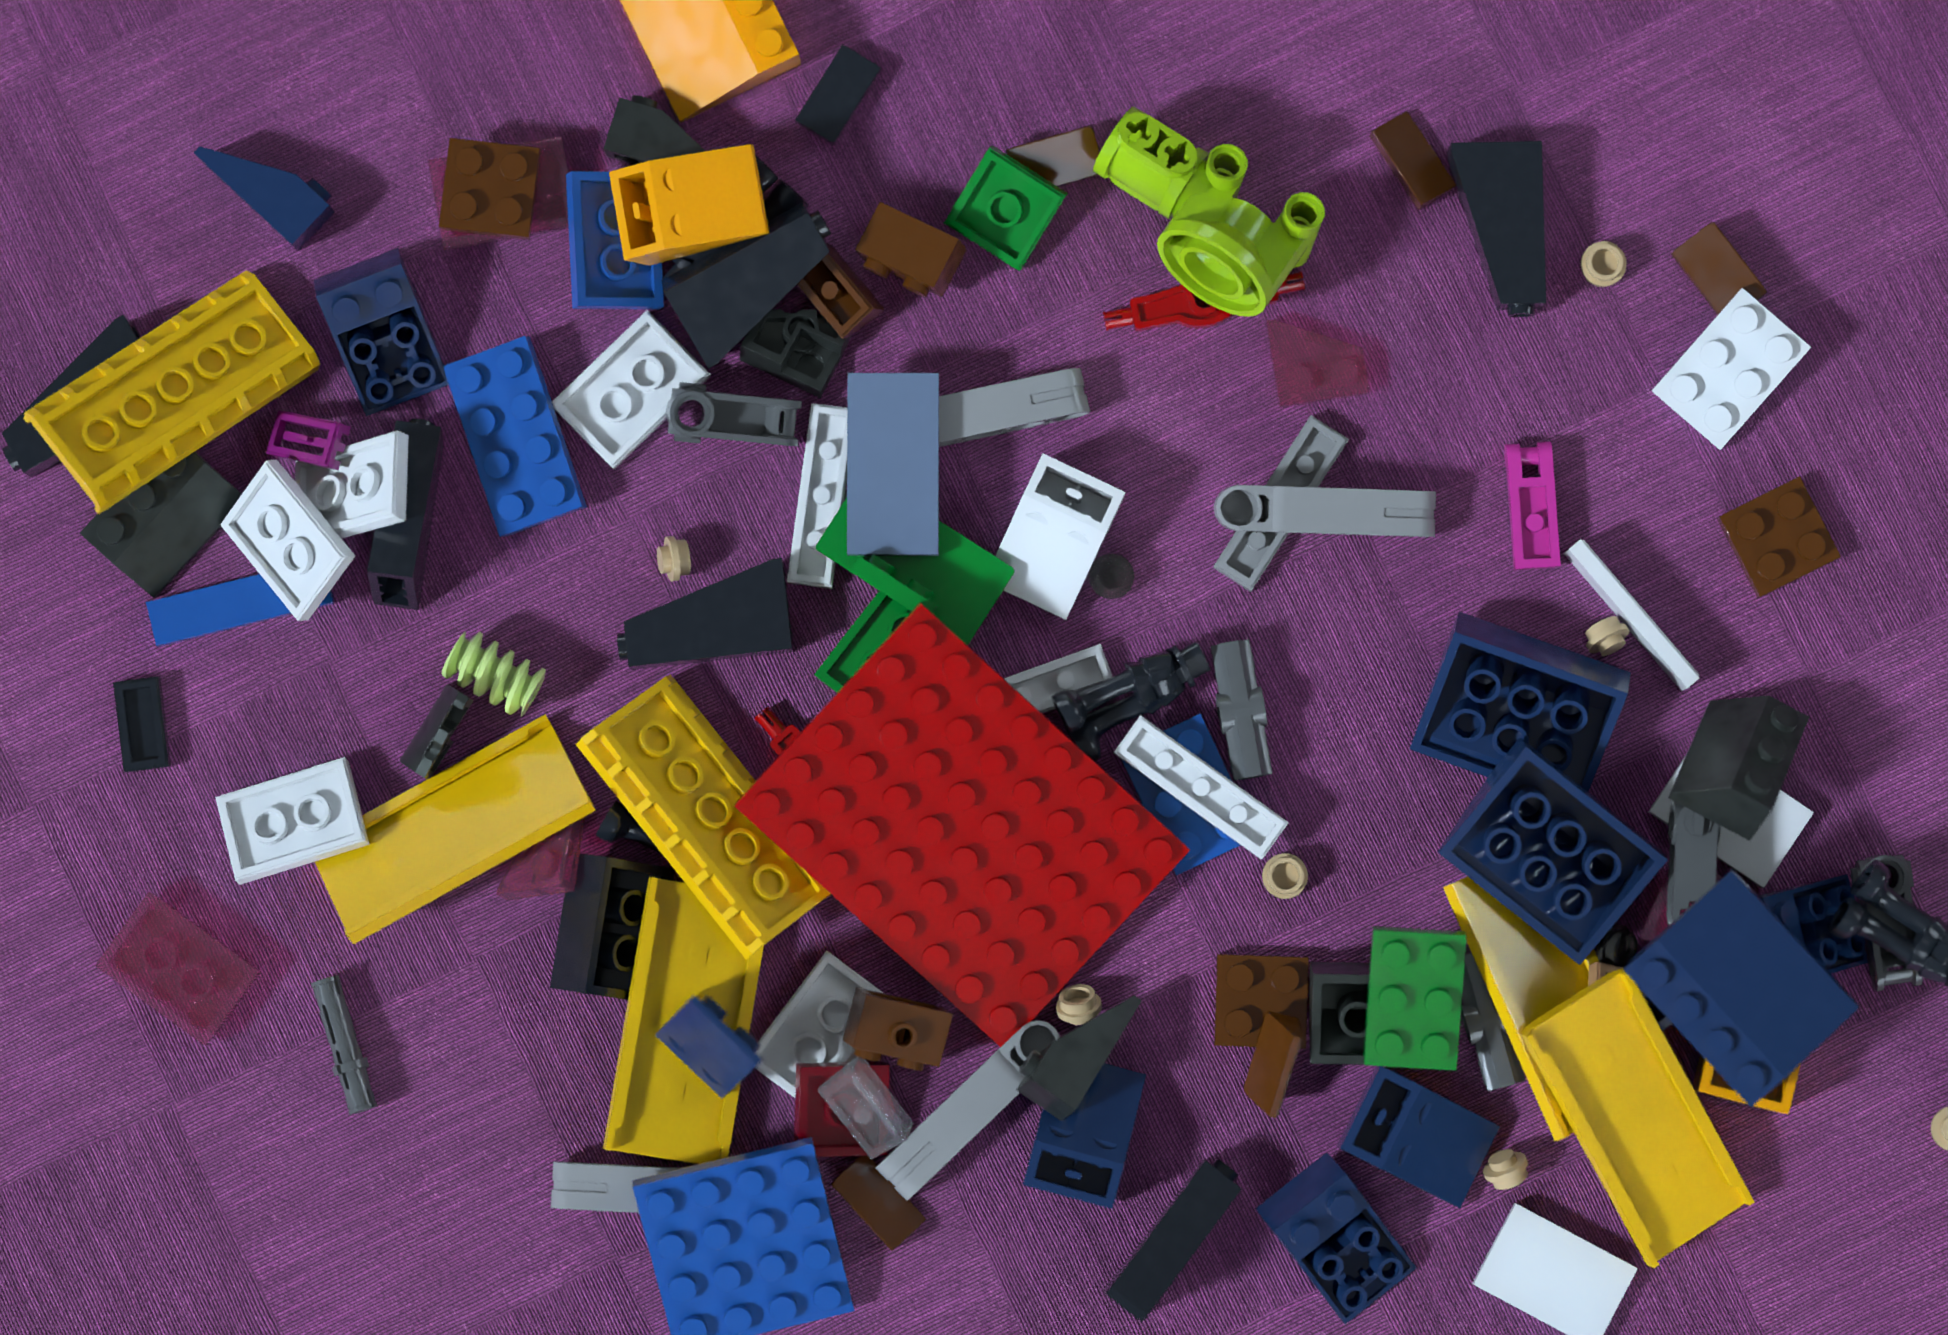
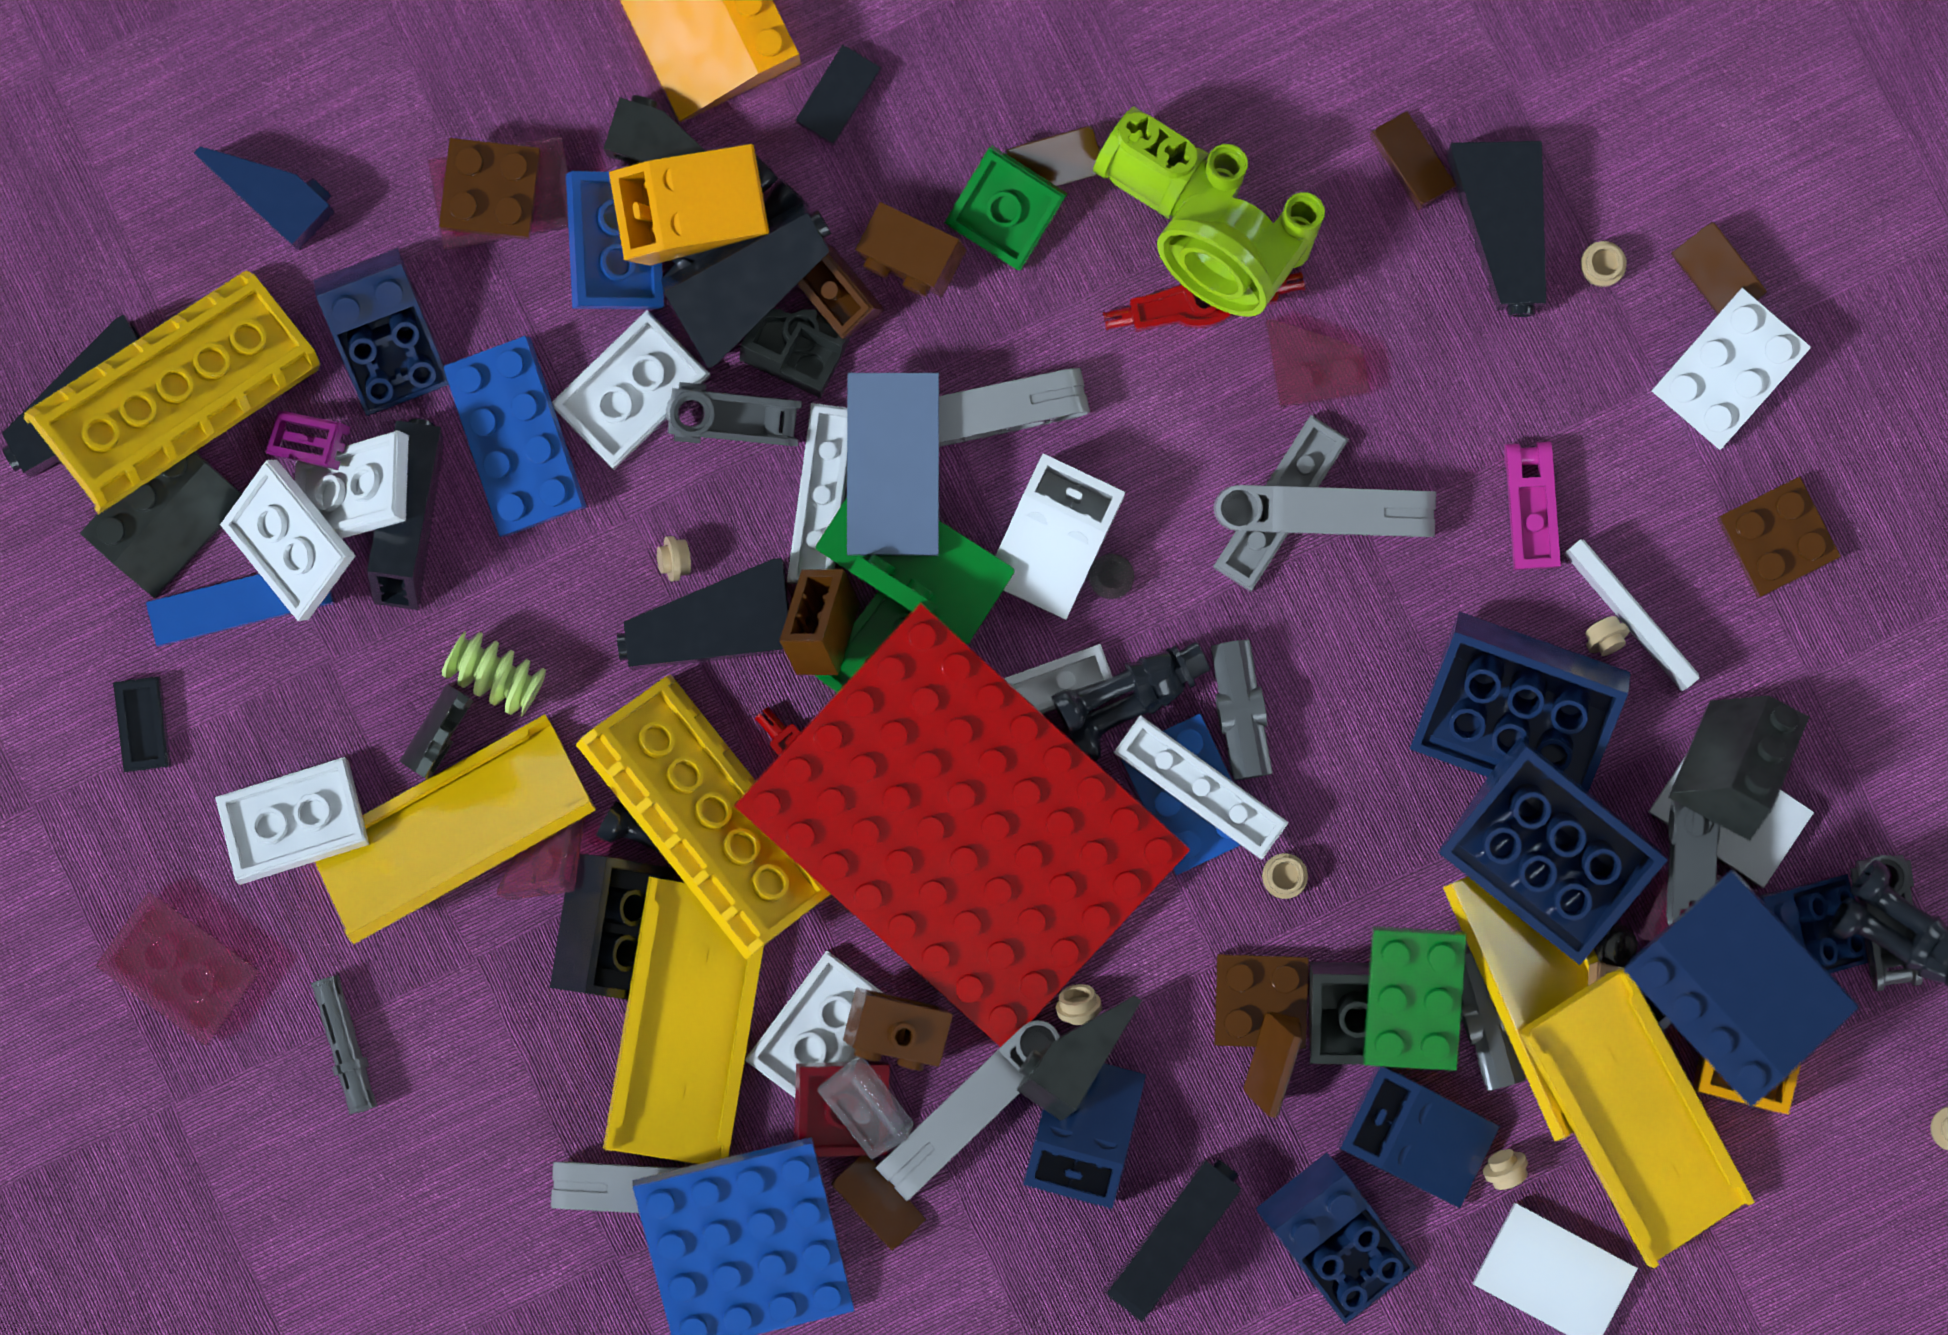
(709, 1045): dark blue slope -> none
(819, 622): none -> reddish brown brick

